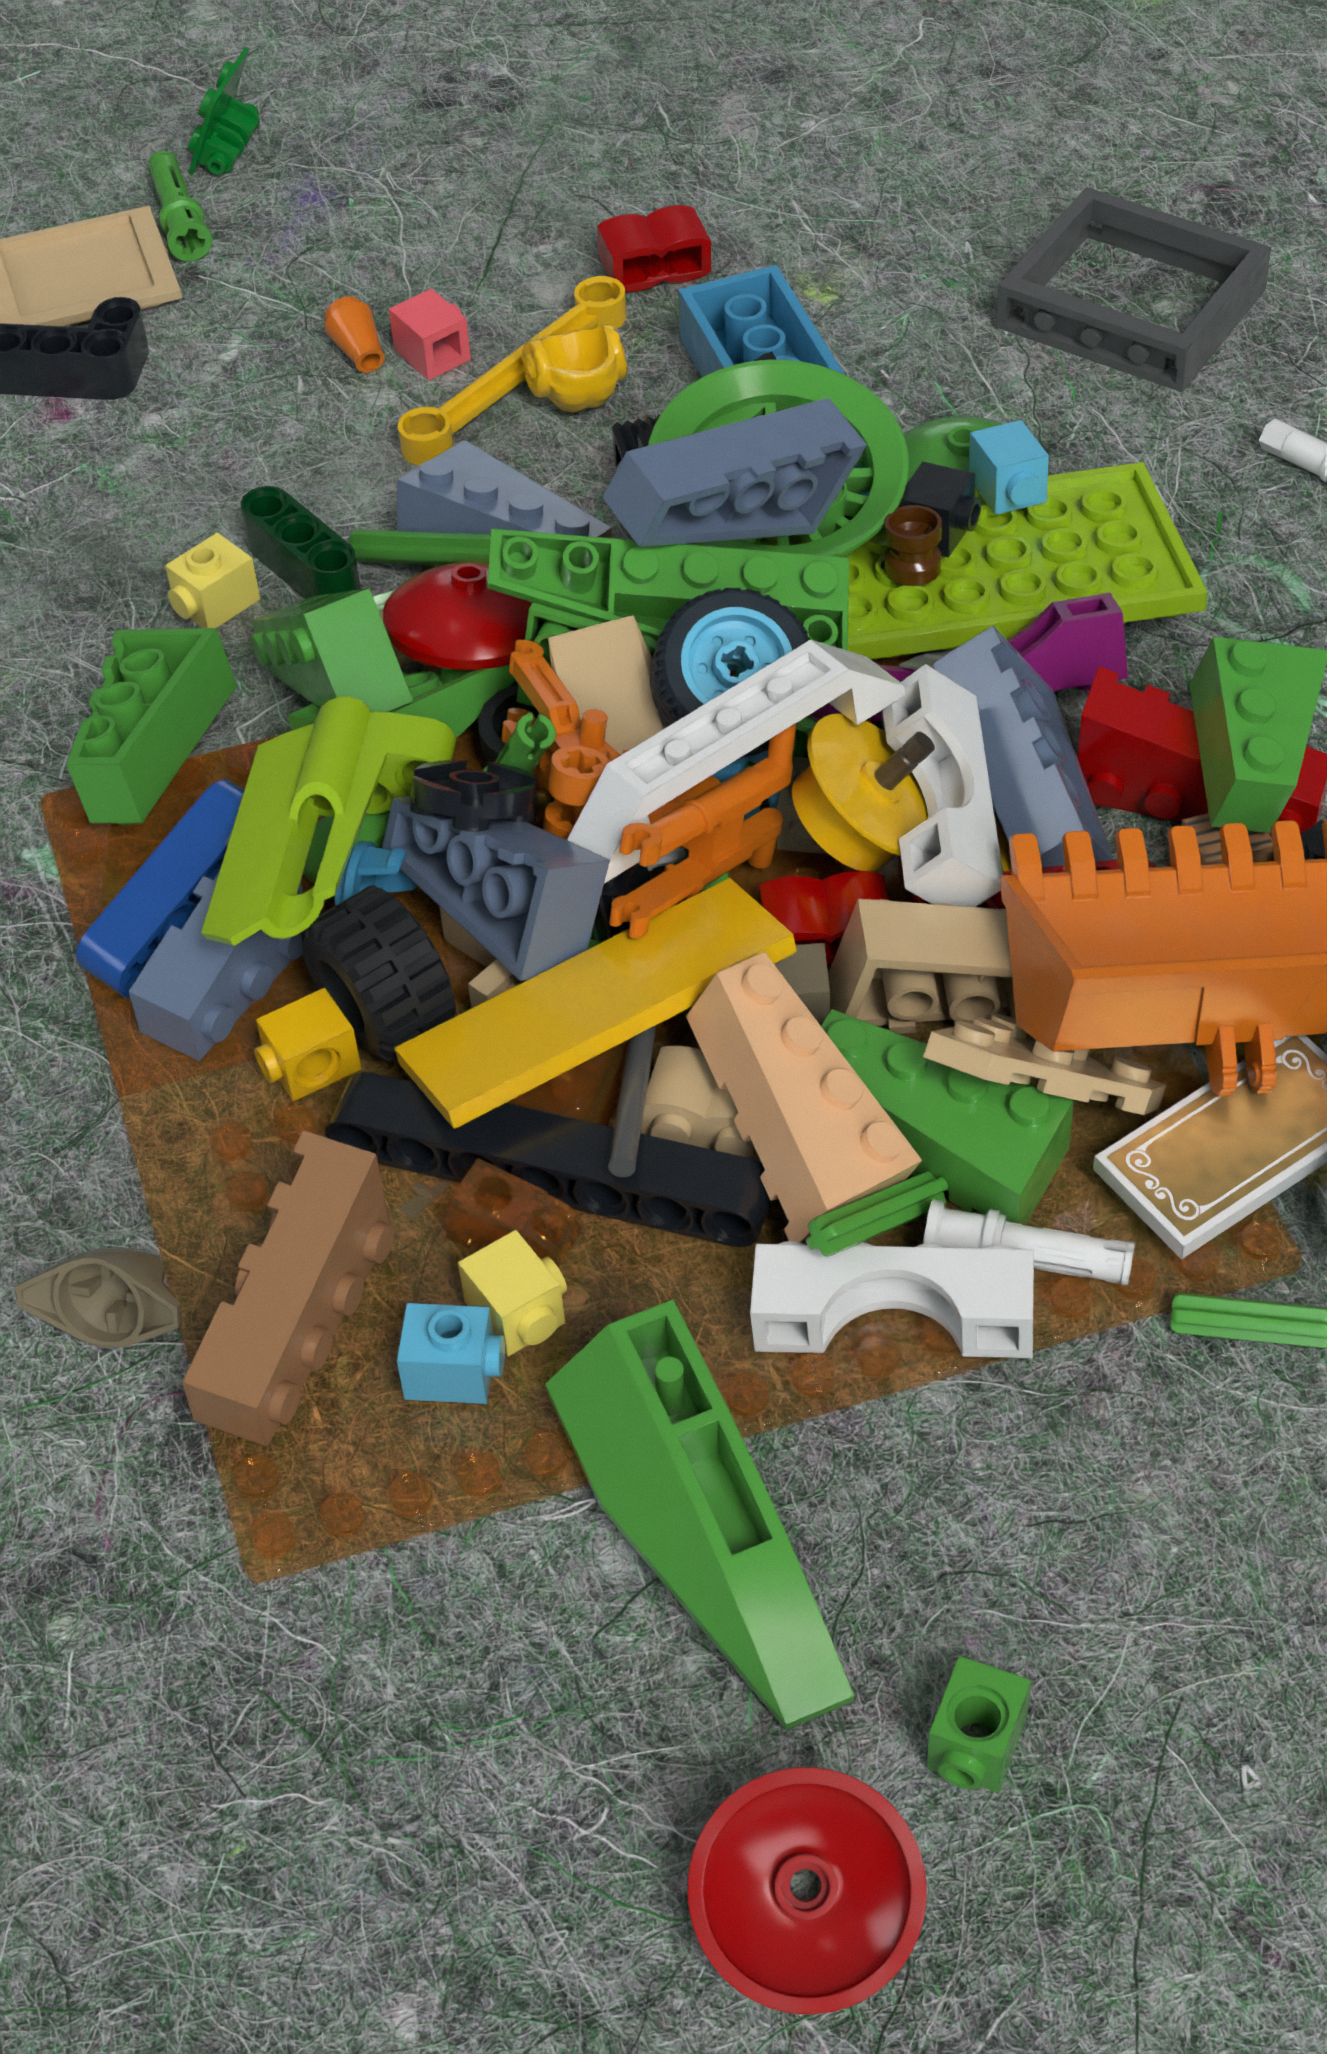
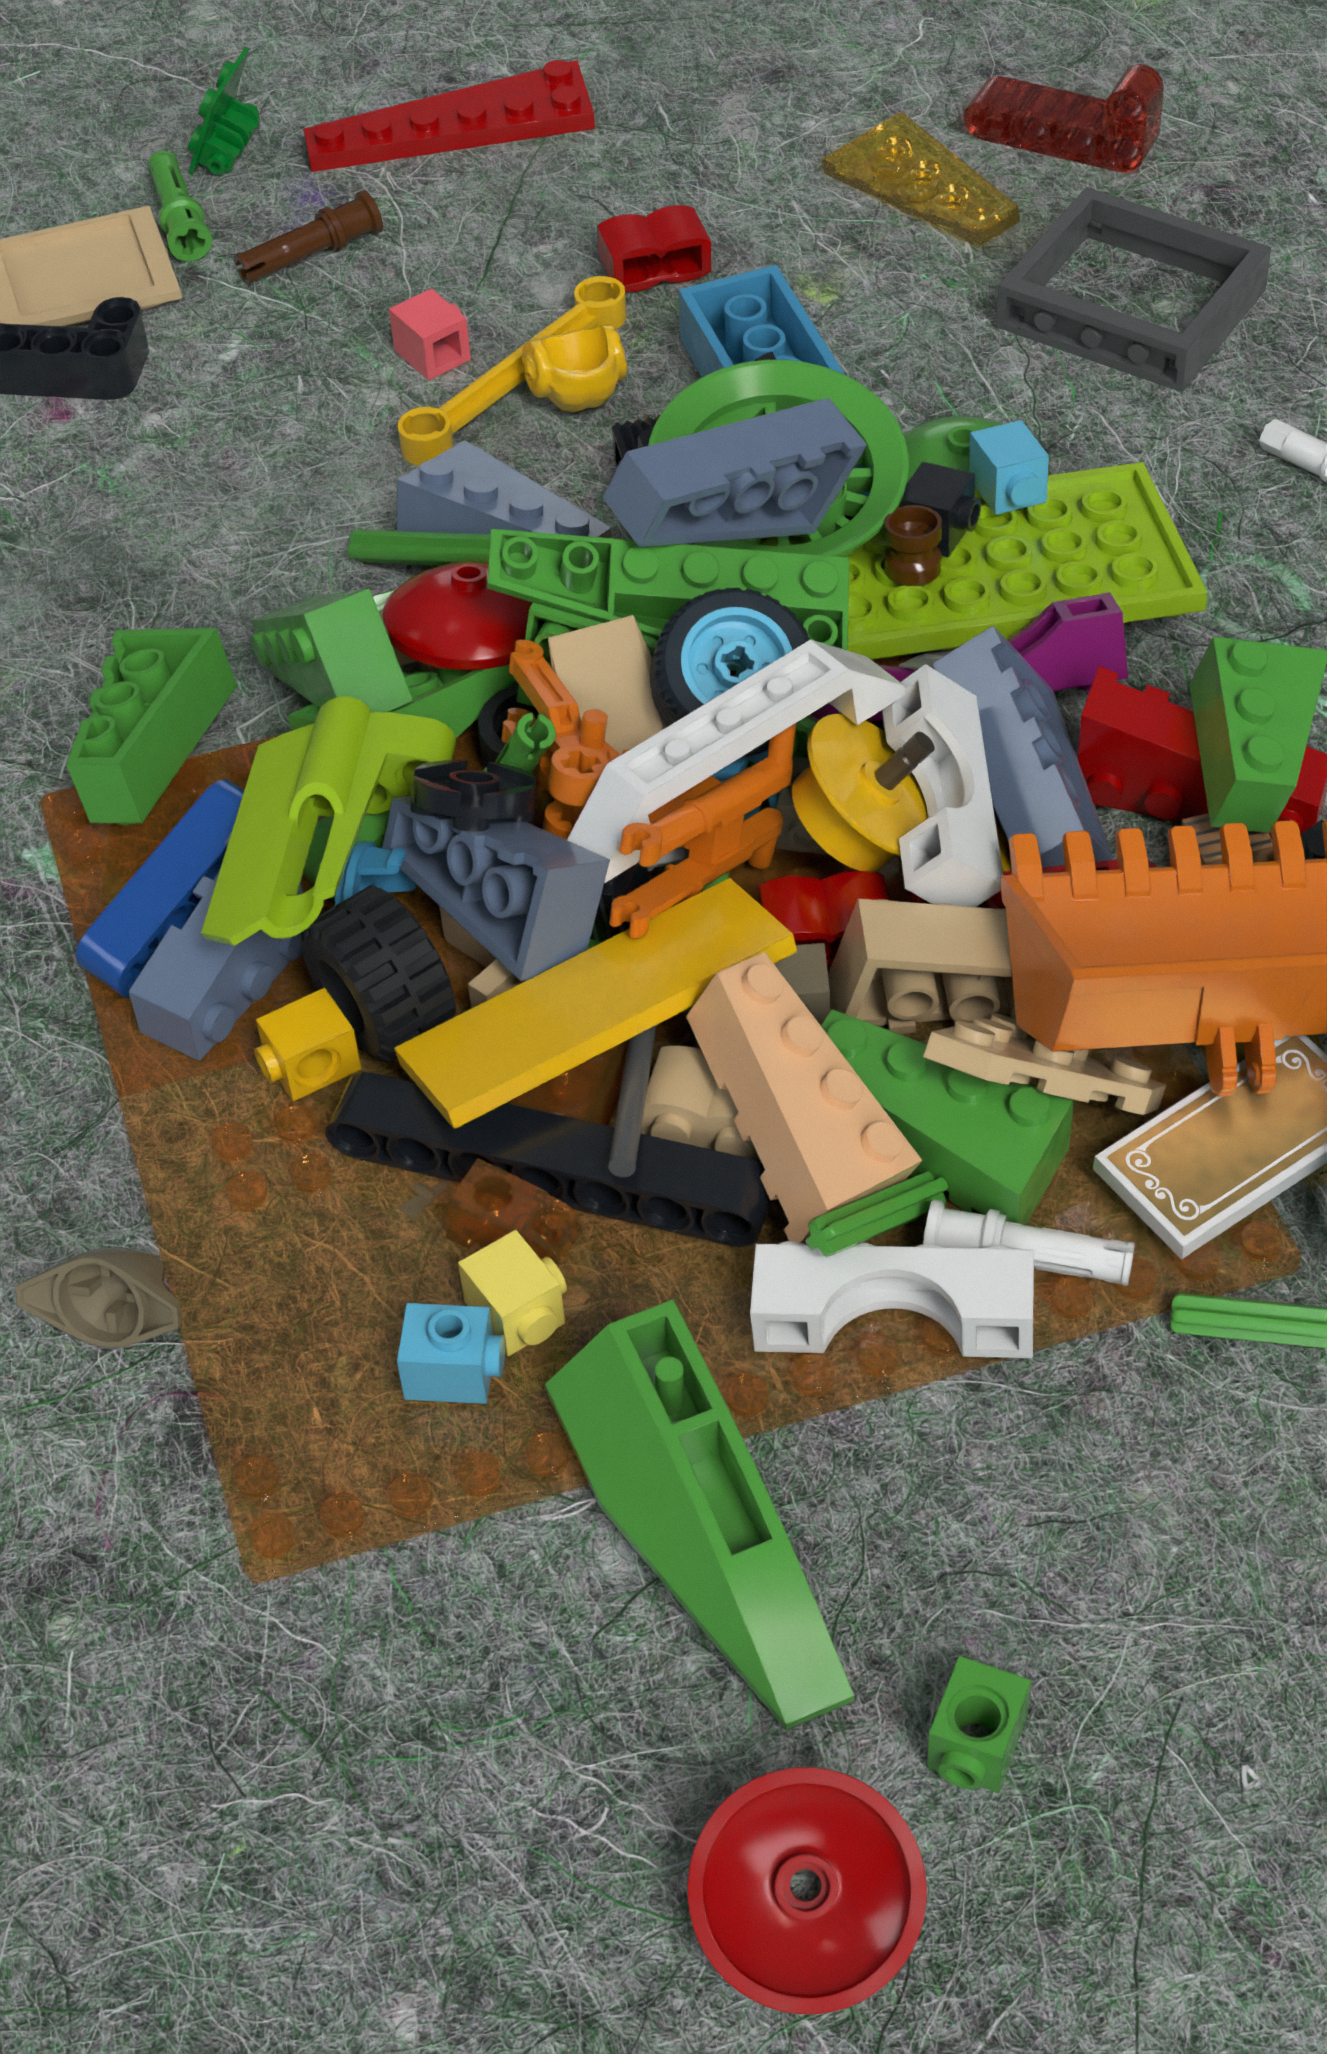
(212, 582): light yellow brick -> none
(292, 1291): medium nougat wedge -> none
(297, 544): dark green beam -> none
(329, 230): none -> reddish brown pin
(354, 332): orange cone -> none
(480, 115): none -> red wing
(922, 178): none -> clear yellow wing
(1071, 125): none -> clear red beam

